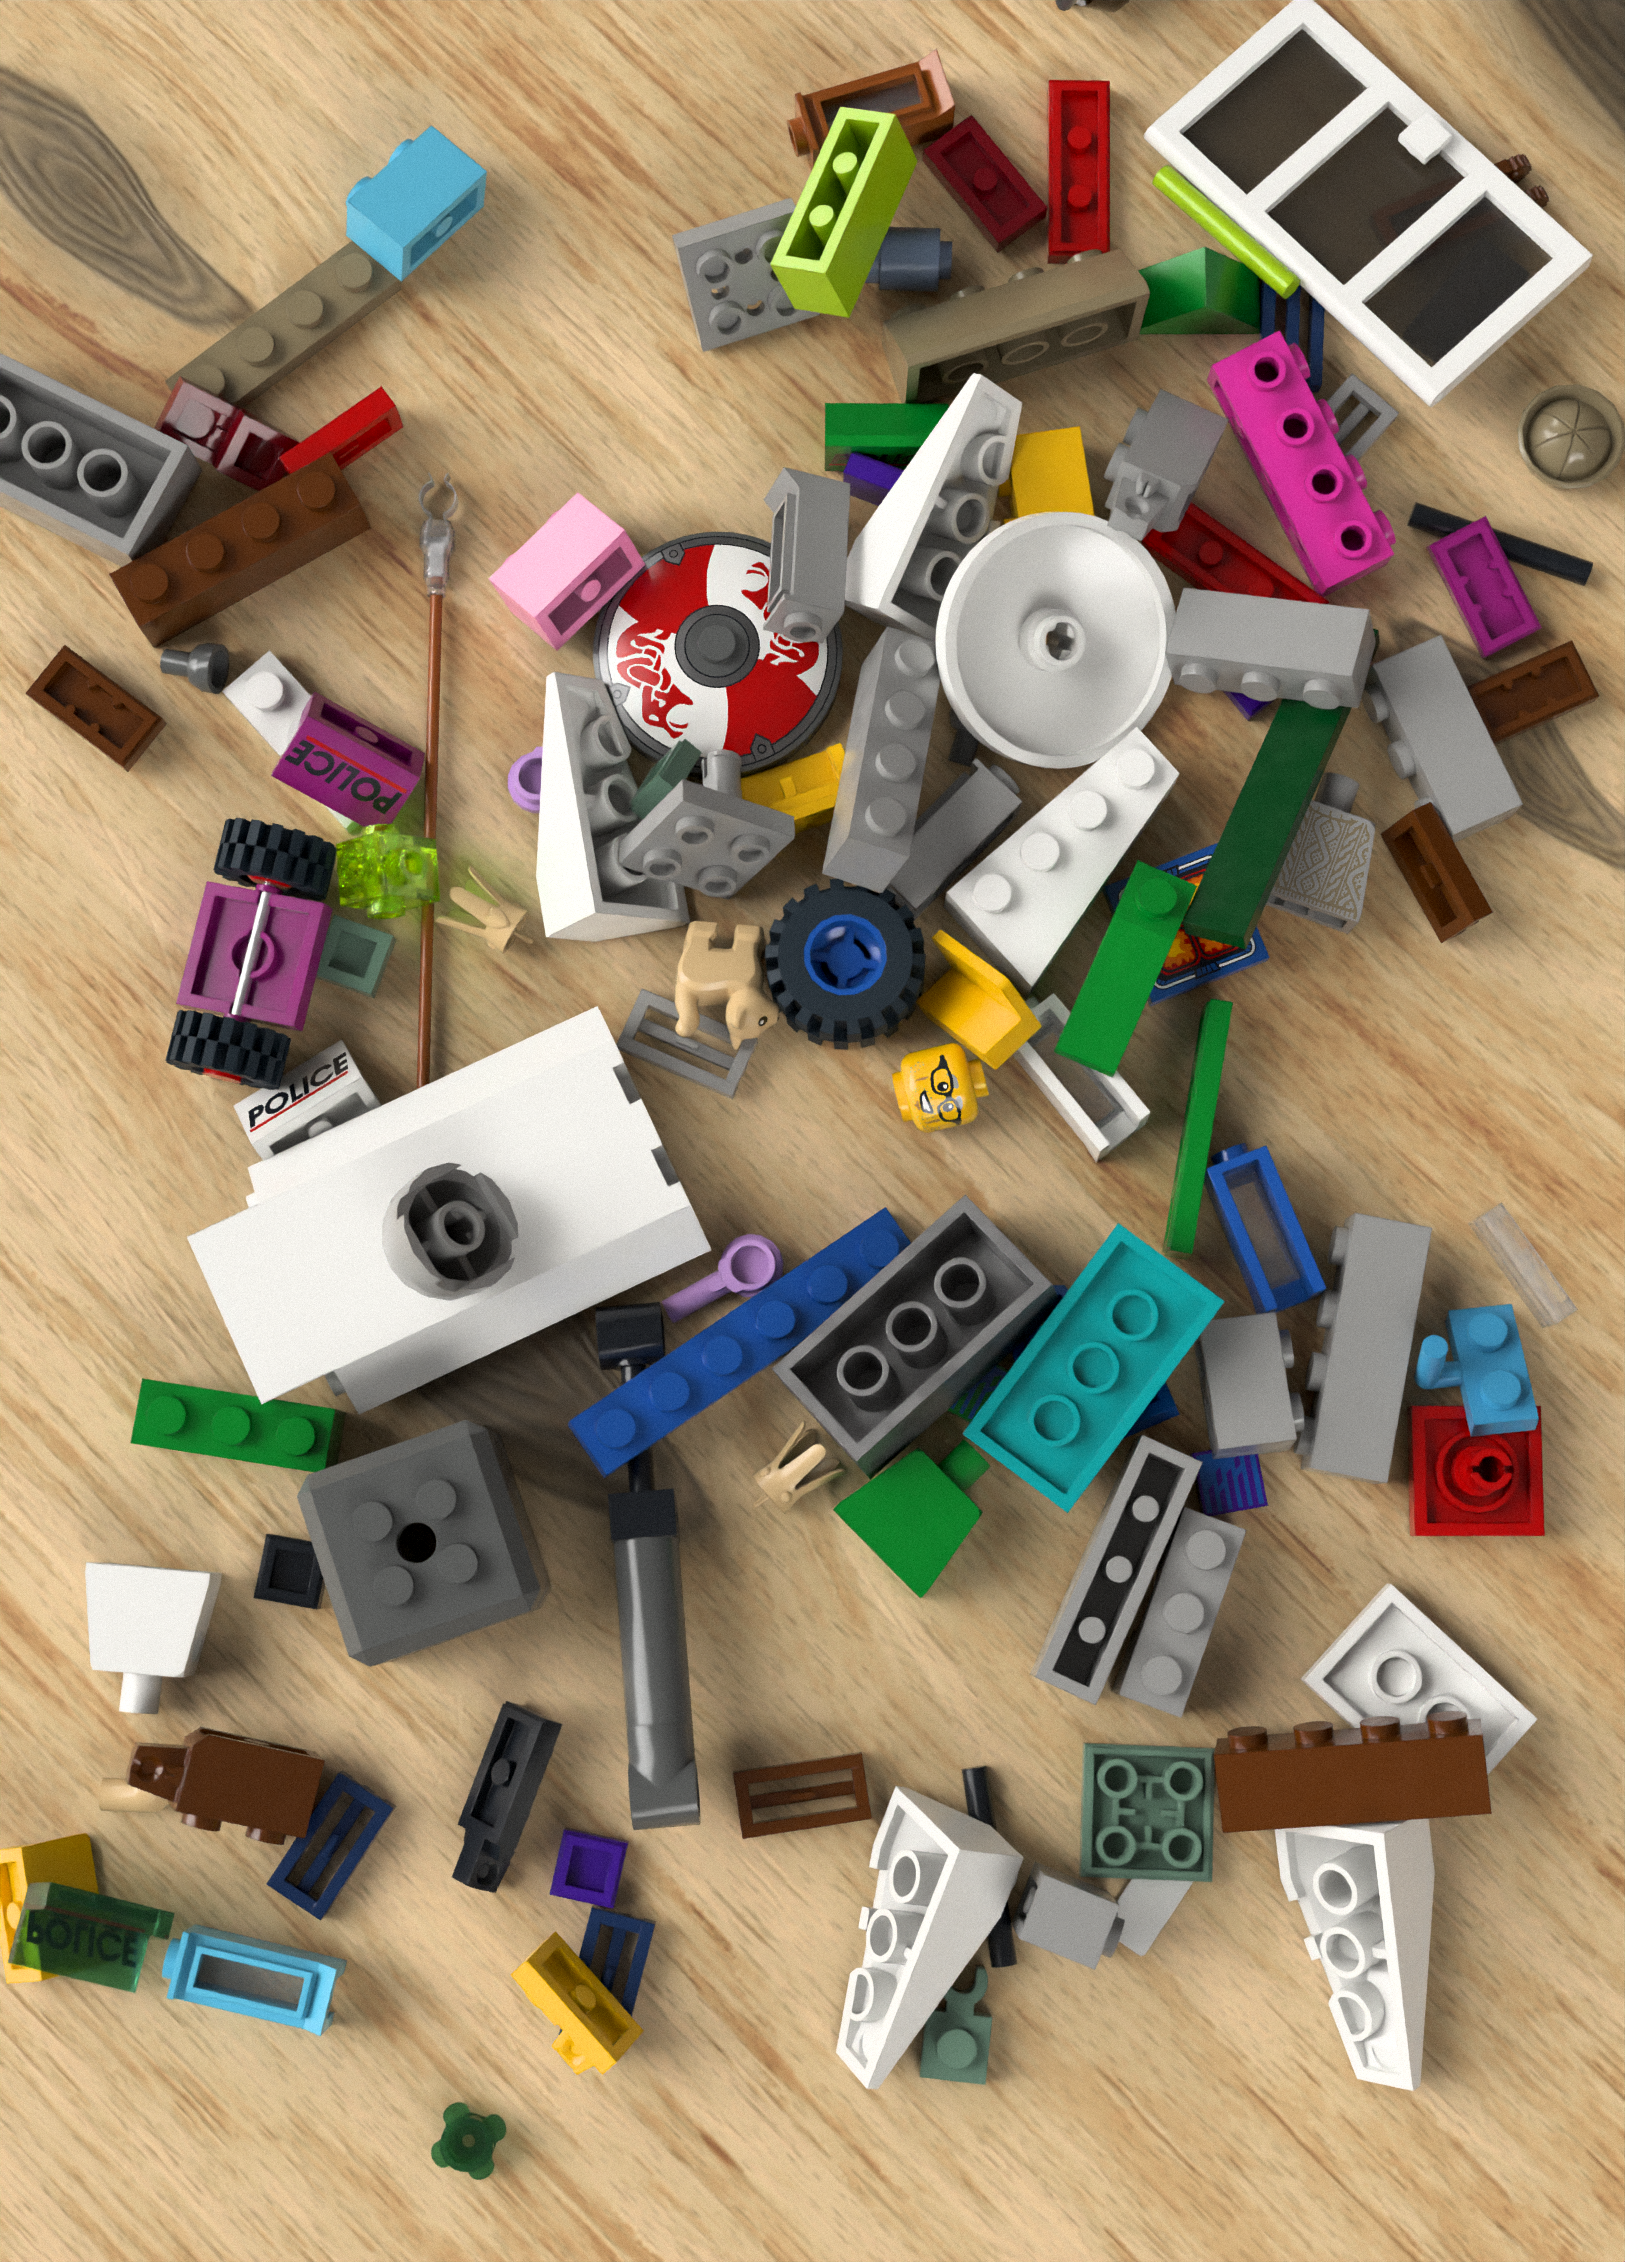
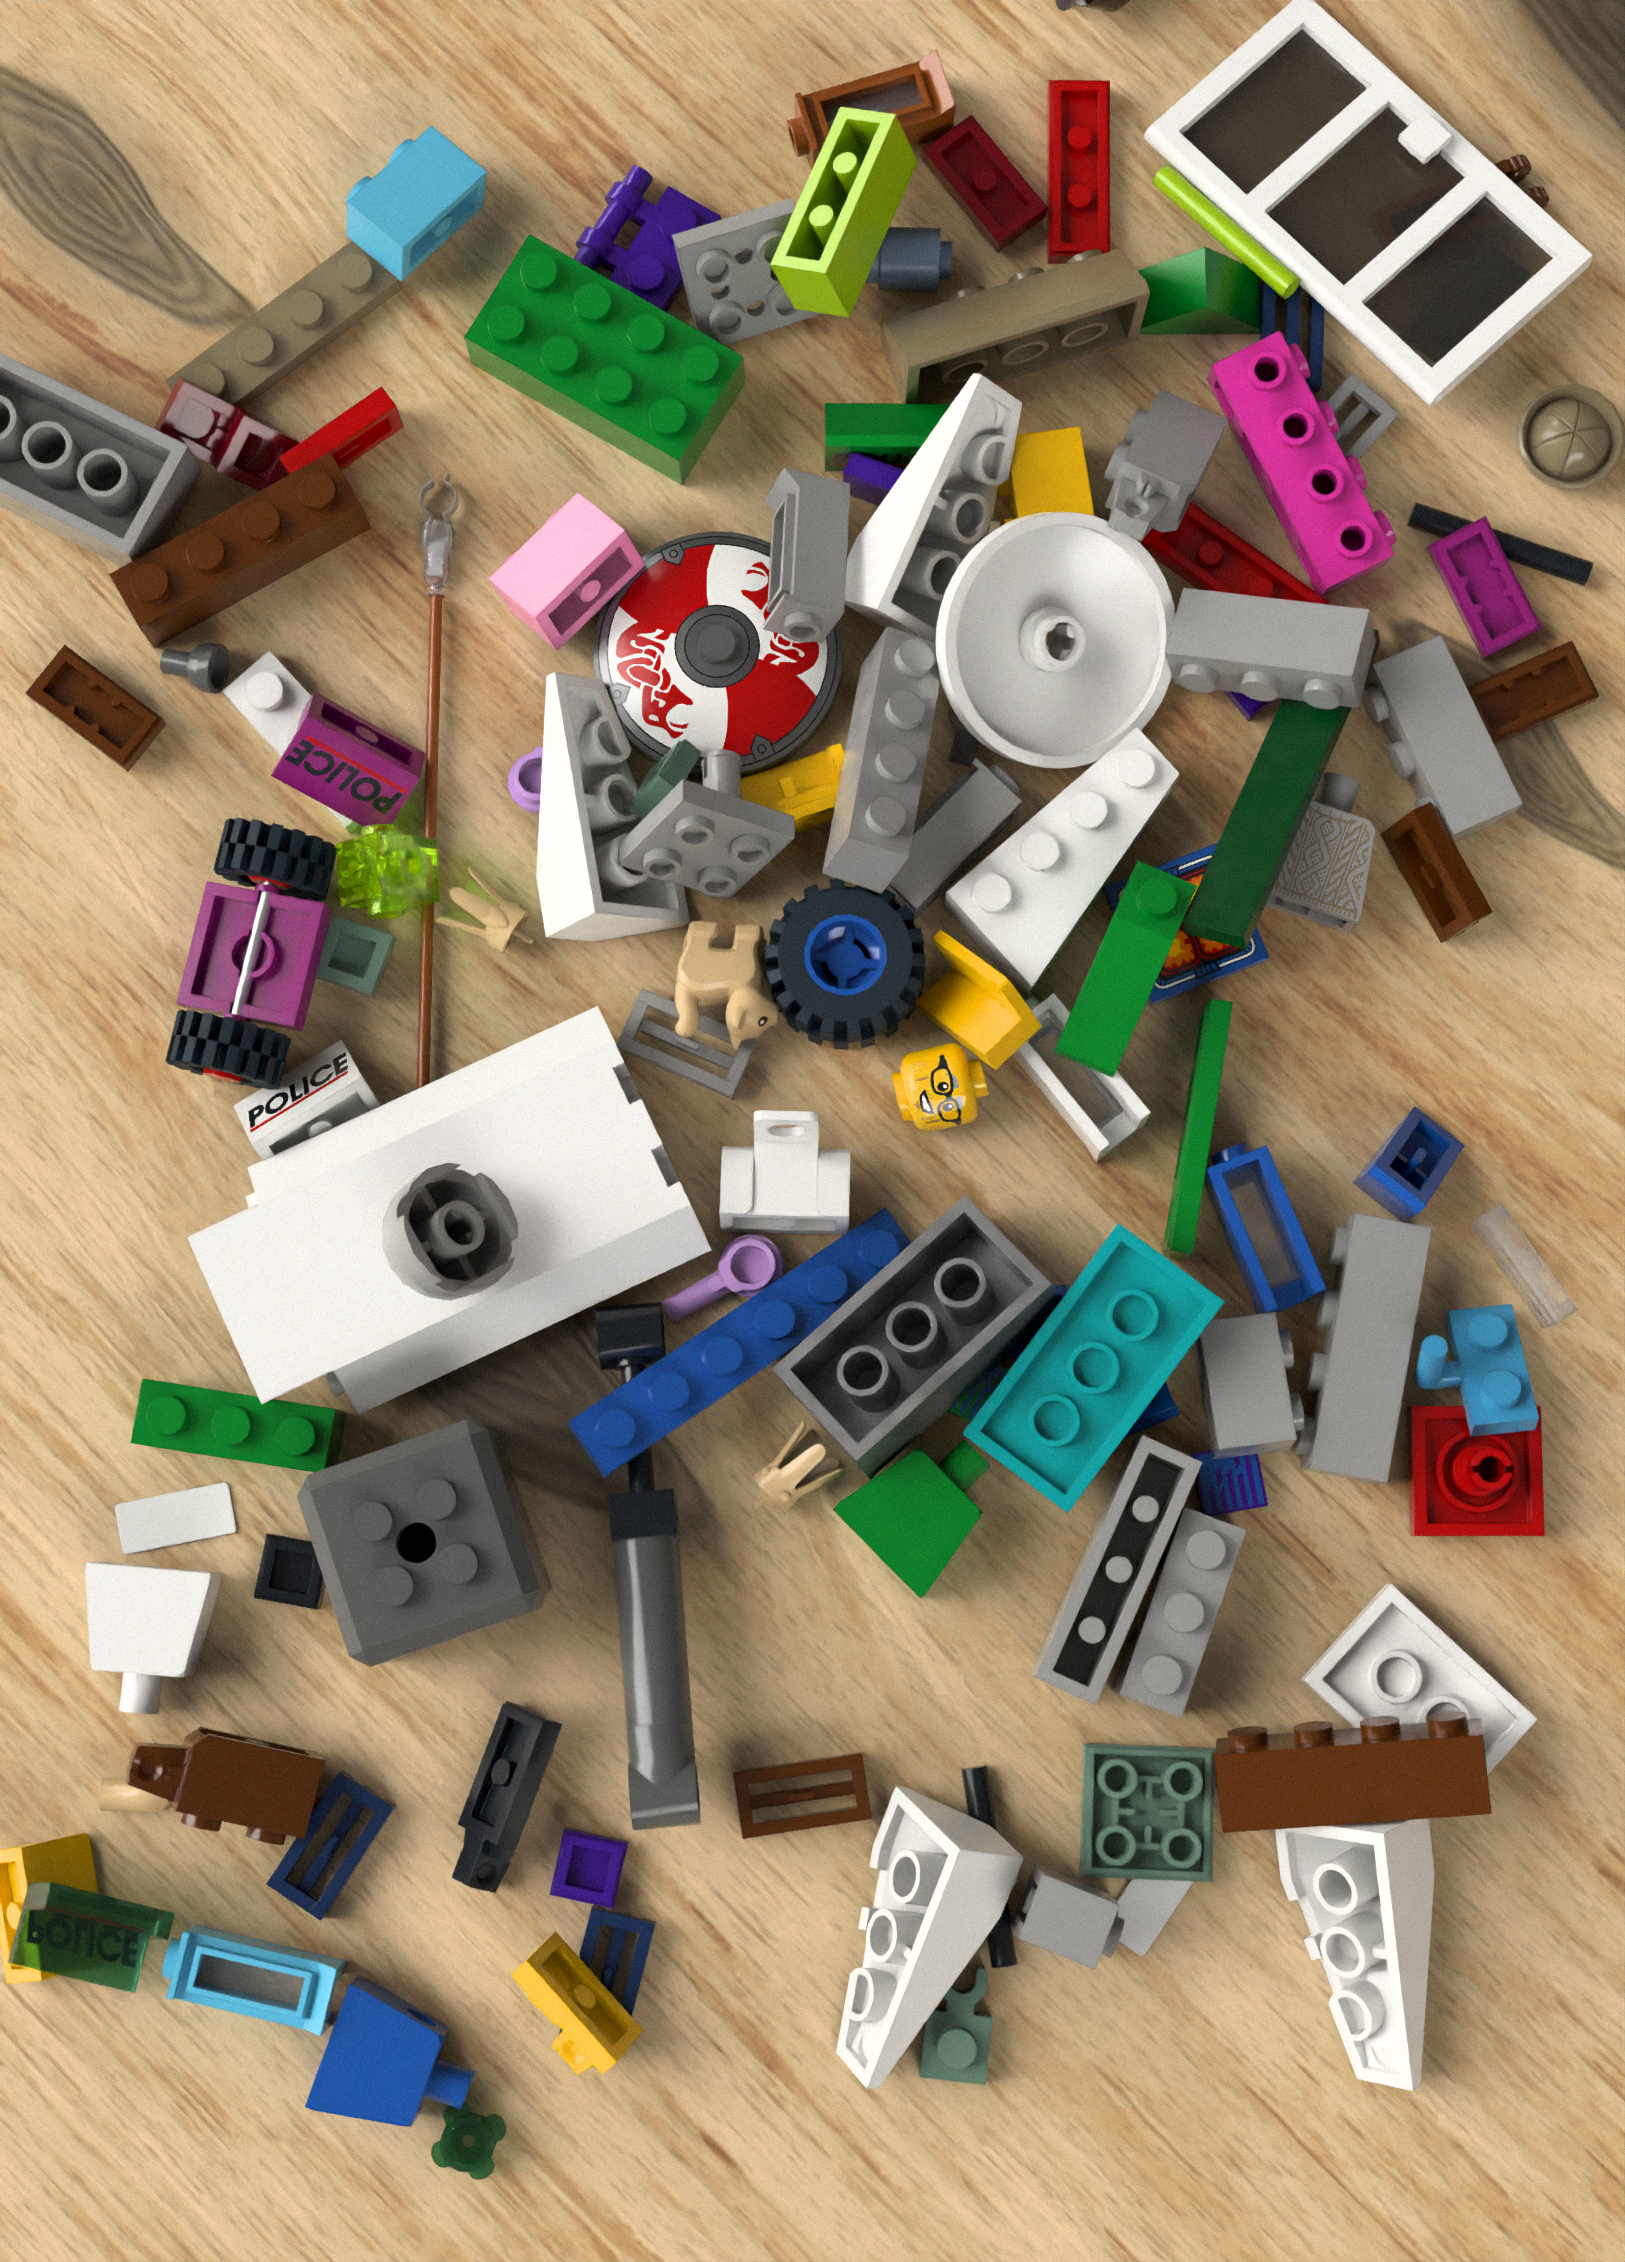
(175, 1518): none -> white sticker
(385, 2060): none -> blue torso
(605, 359): none -> green brick
(651, 261): none -> dark purple plate
(785, 1179): none -> white piece
(1409, 1165): none -> blue slope

